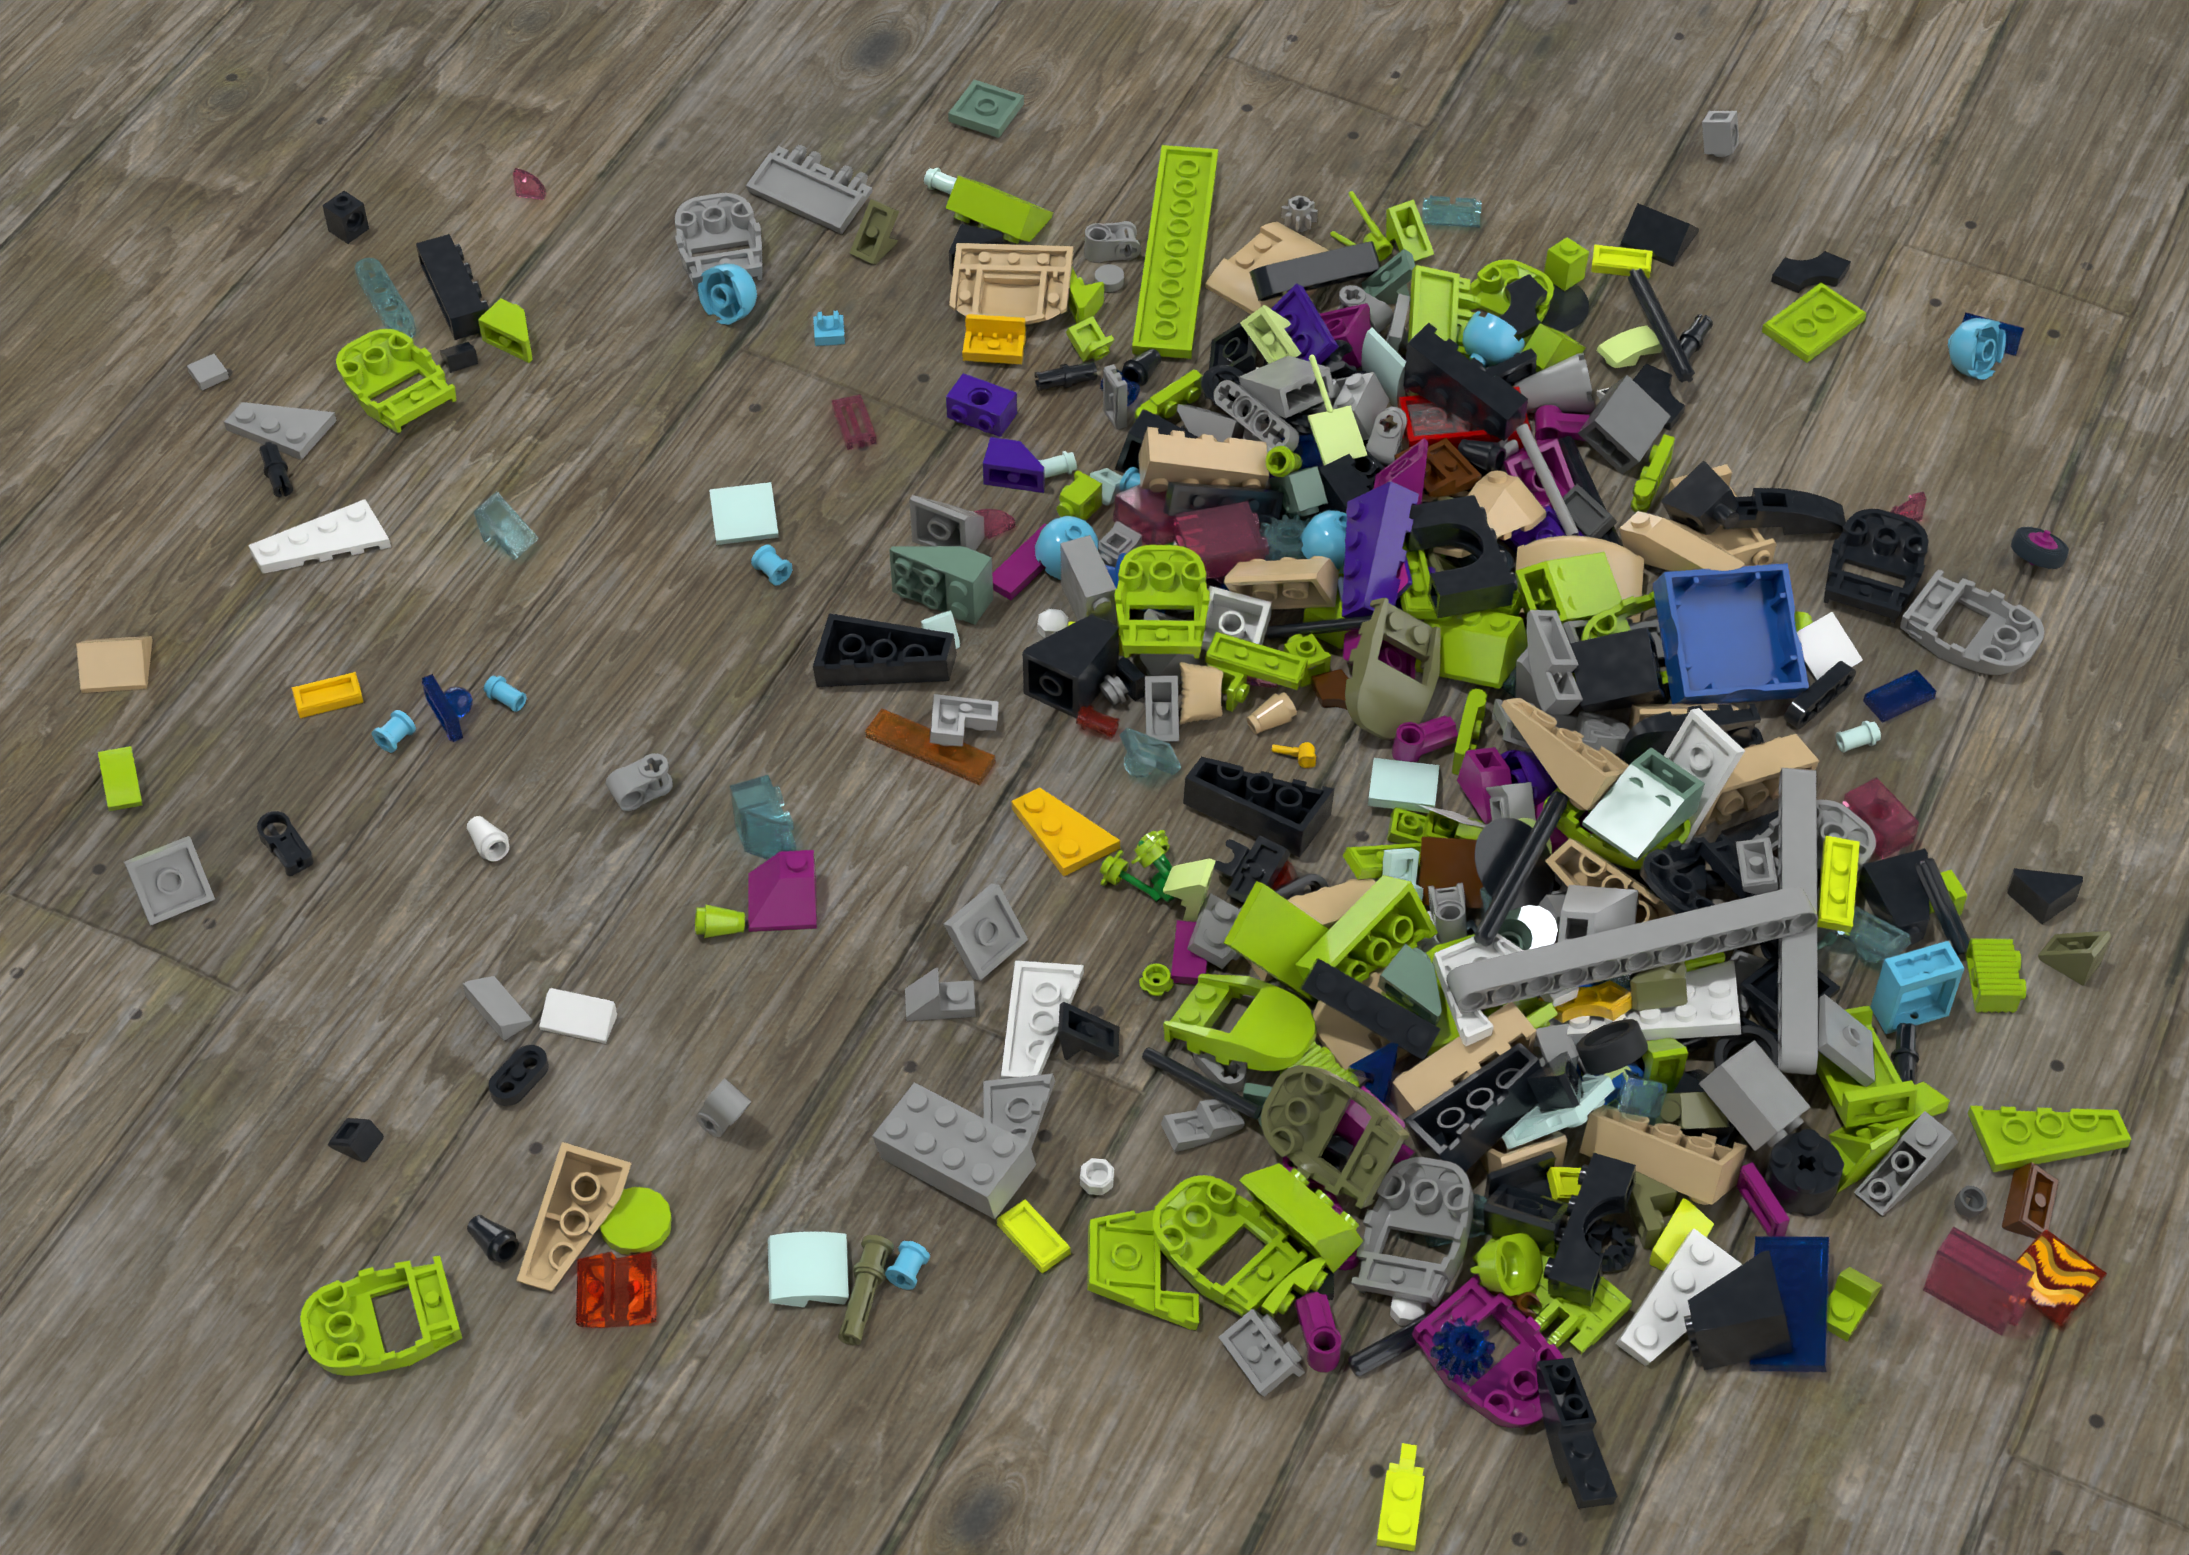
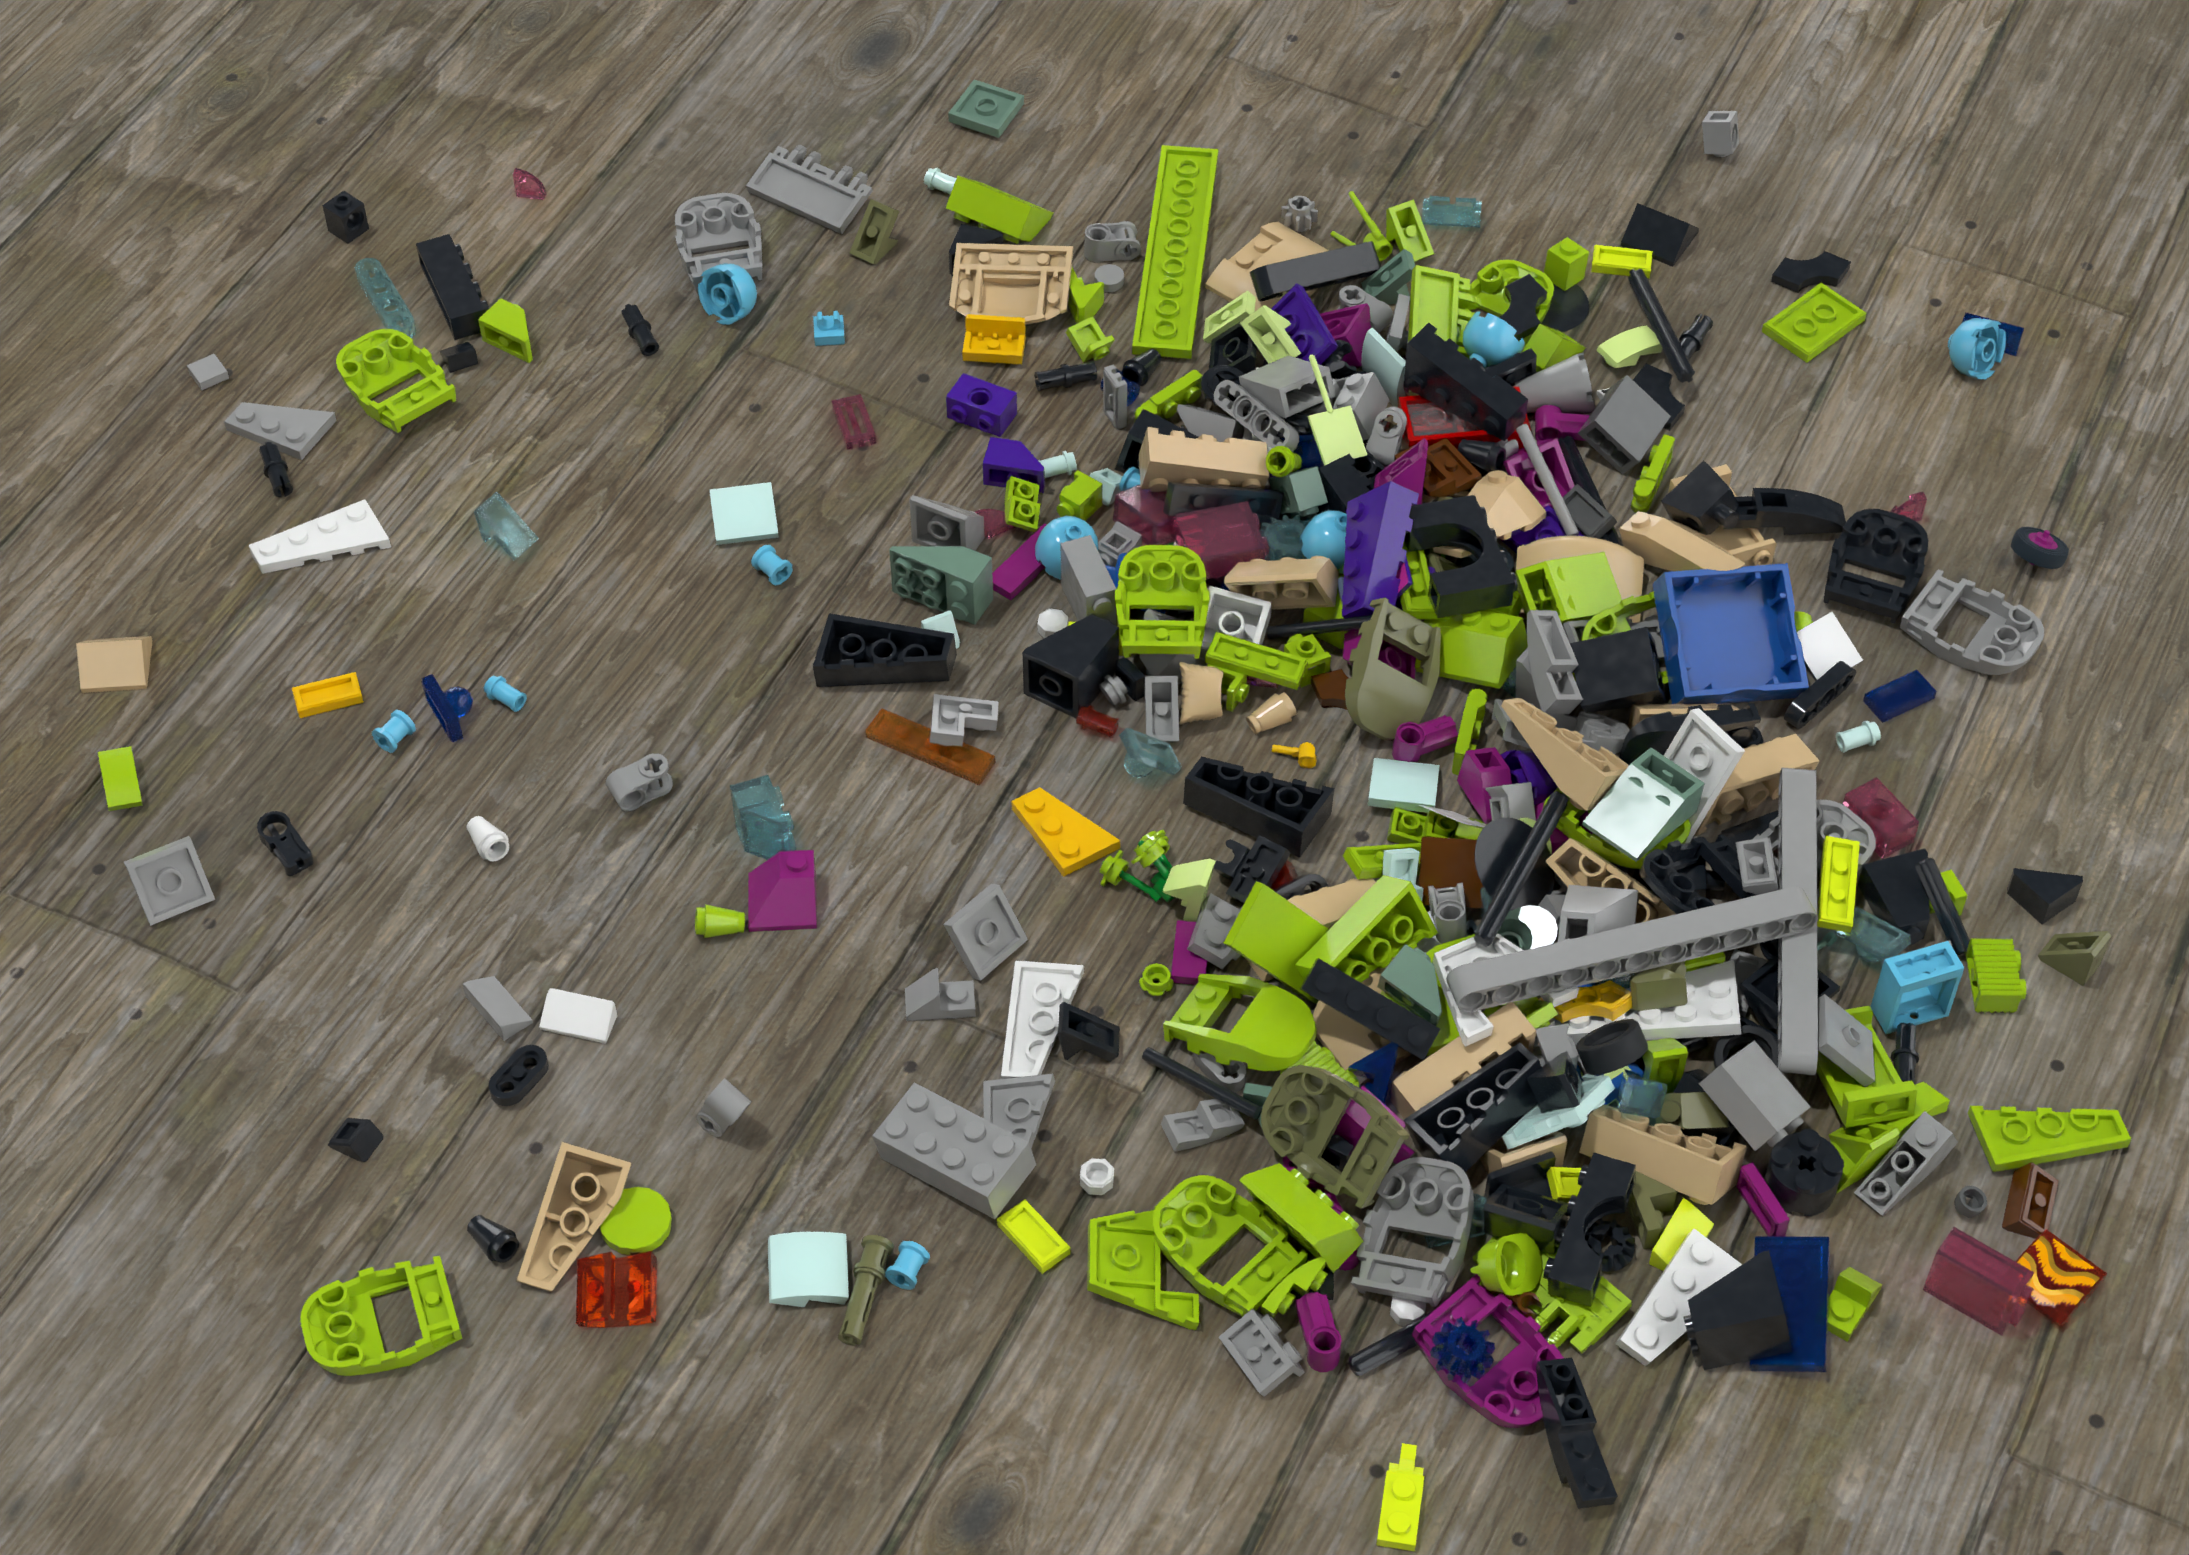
(640, 330): none -> black axle
(1022, 504): none -> lime slope
(1229, 316): none -> yellowish green slope

